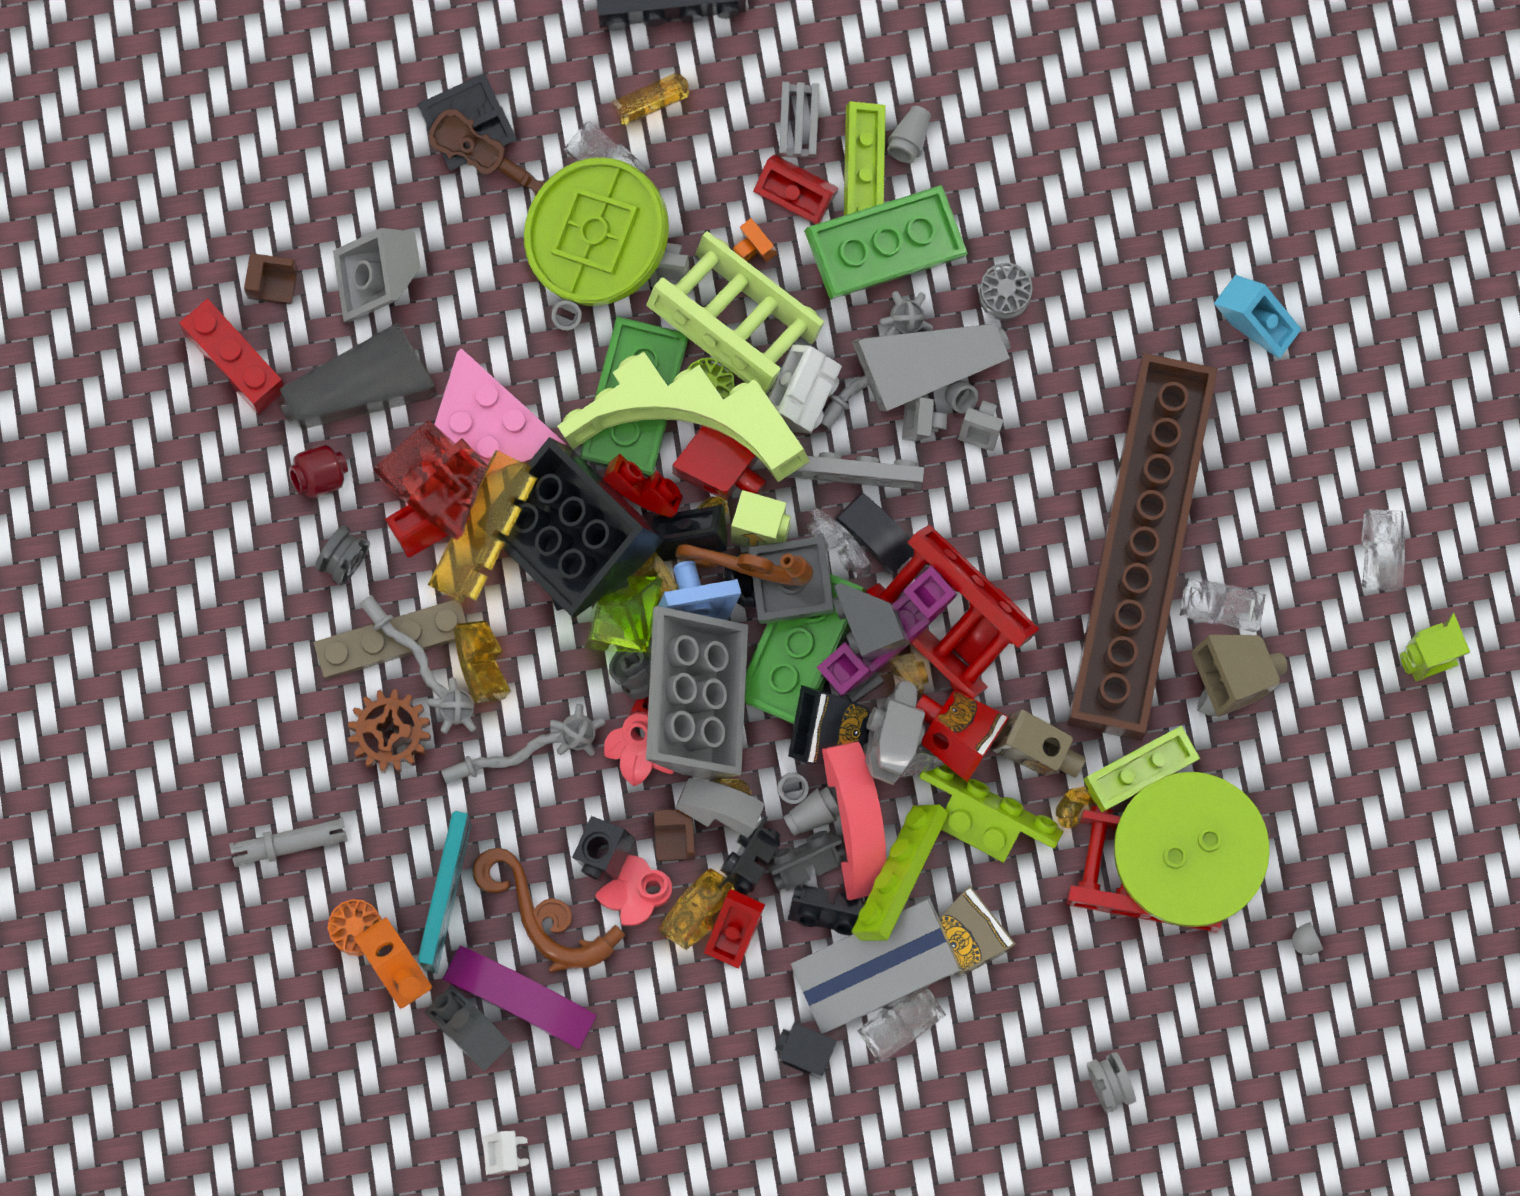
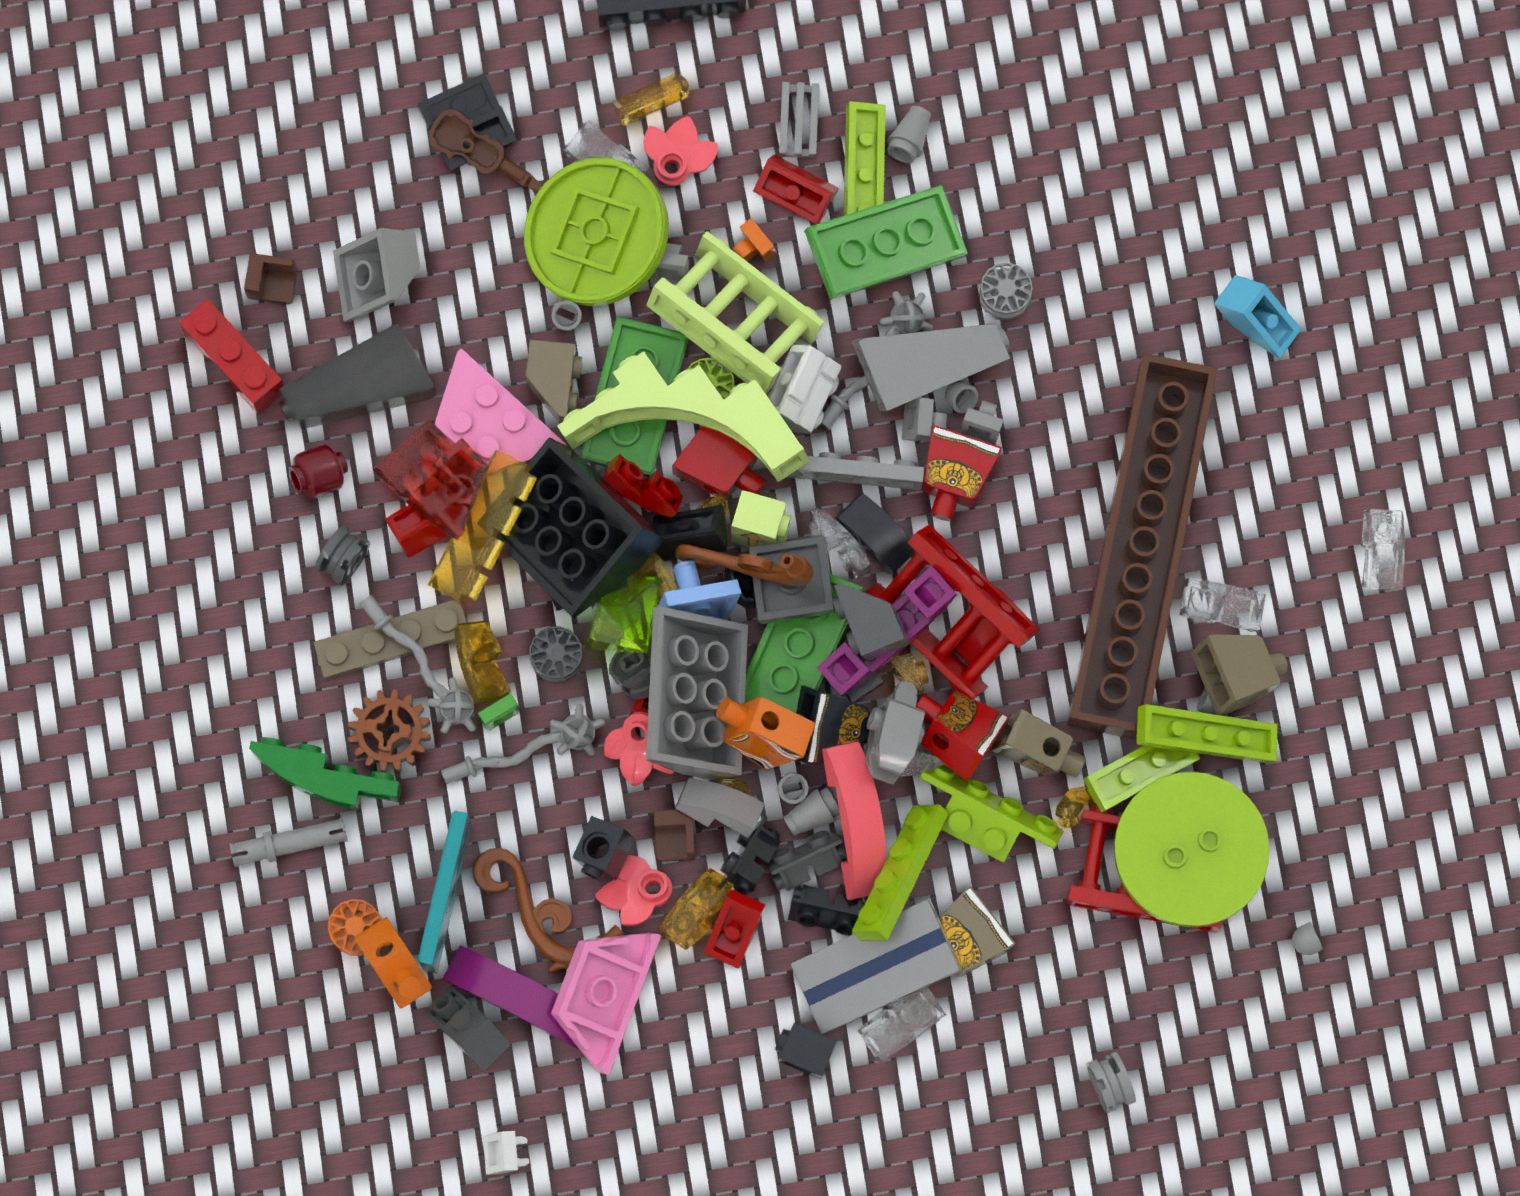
(309, 773): none -> green slope
(499, 712): none -> bright green tile
(551, 375): none -> dark tan slope
(556, 654): none -> dark grey wheel
(603, 992): none -> bright pink wing
(678, 147): none -> coral plate
(765, 731): none -> orange torso
(956, 470): none -> torso
(1206, 734): none -> lime plate
(1434, 650): lime window -> none

